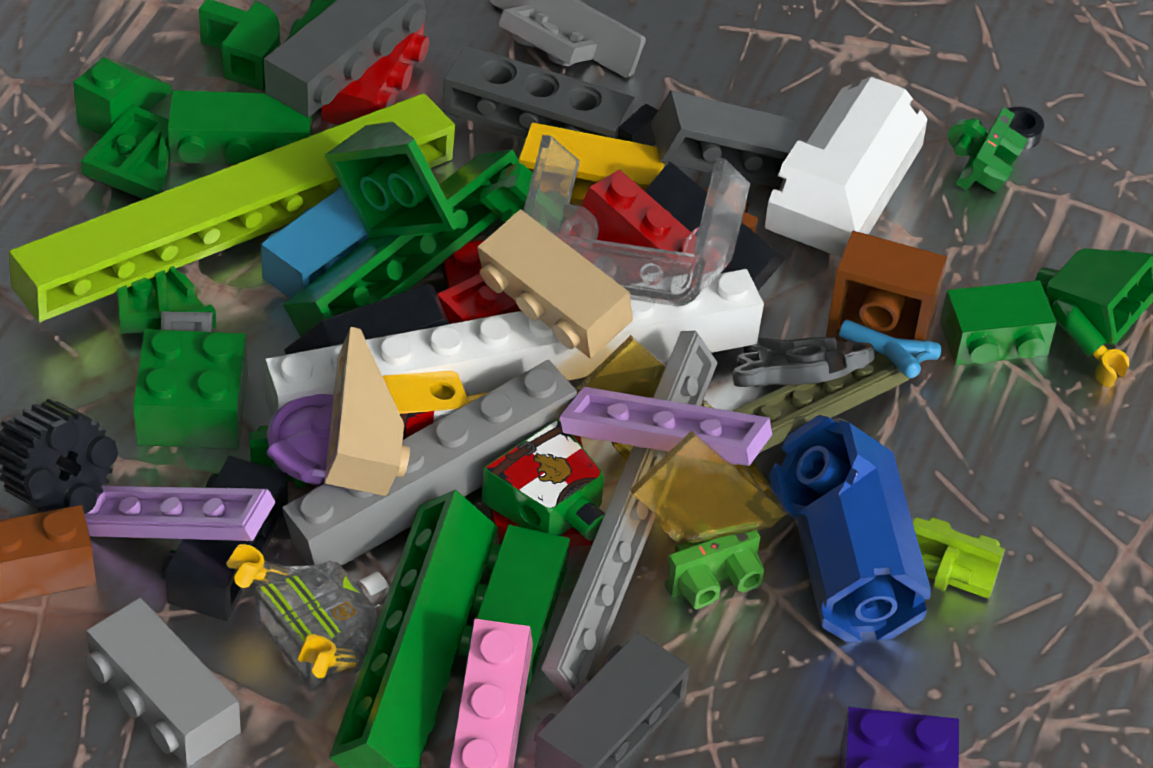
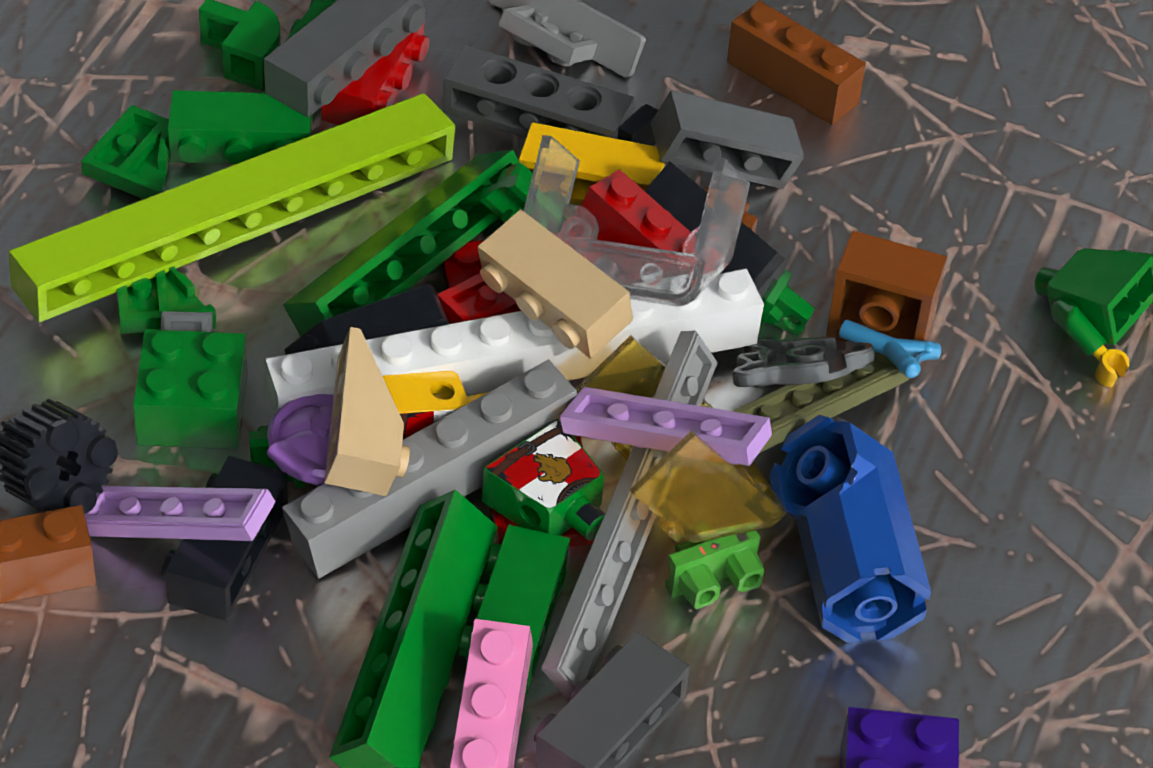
(111, 89): green slope -> none
(162, 682): light grey brick -> none
(311, 244): dark azure brick -> none
(312, 611): clear torso -> none
(390, 183): green slope -> none
(785, 307): none -> green brick
(795, 62): none -> dark orange brick
(847, 166): white brick -> none
(957, 557): lime hips -> none
(982, 144): green hips -> none
(997, 322): green brick -> none
(1028, 124): black tile -> none

